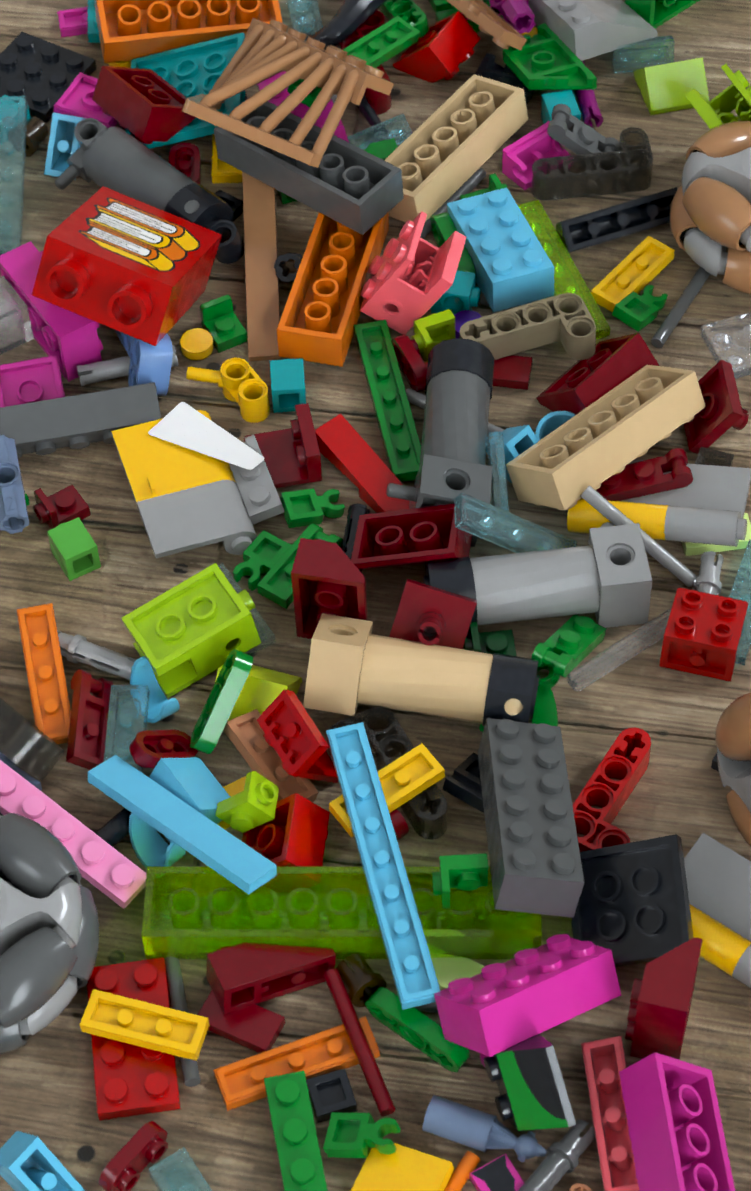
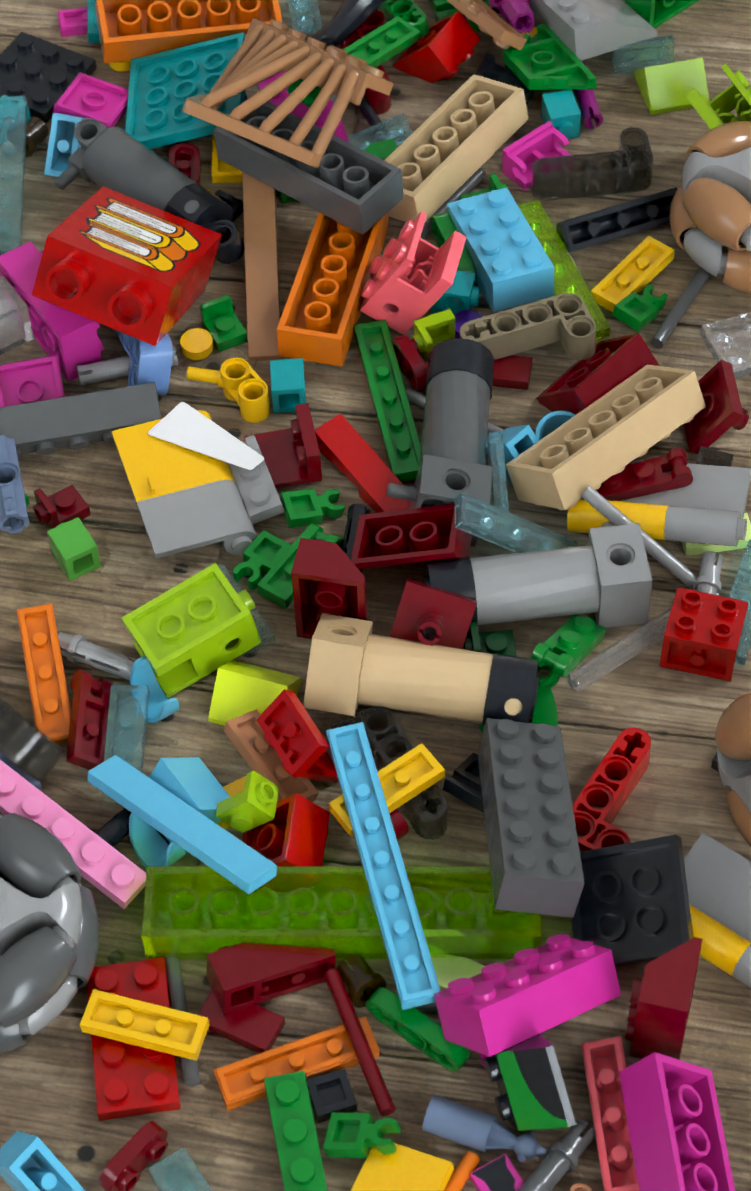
(141, 103): dark red slope -> none
(155, 744): dark red plate -> none
(221, 701): beam -> none
(281, 268): black bush -> none
(460, 872): green bracket -> none
(576, 134): dark grey plate -> none

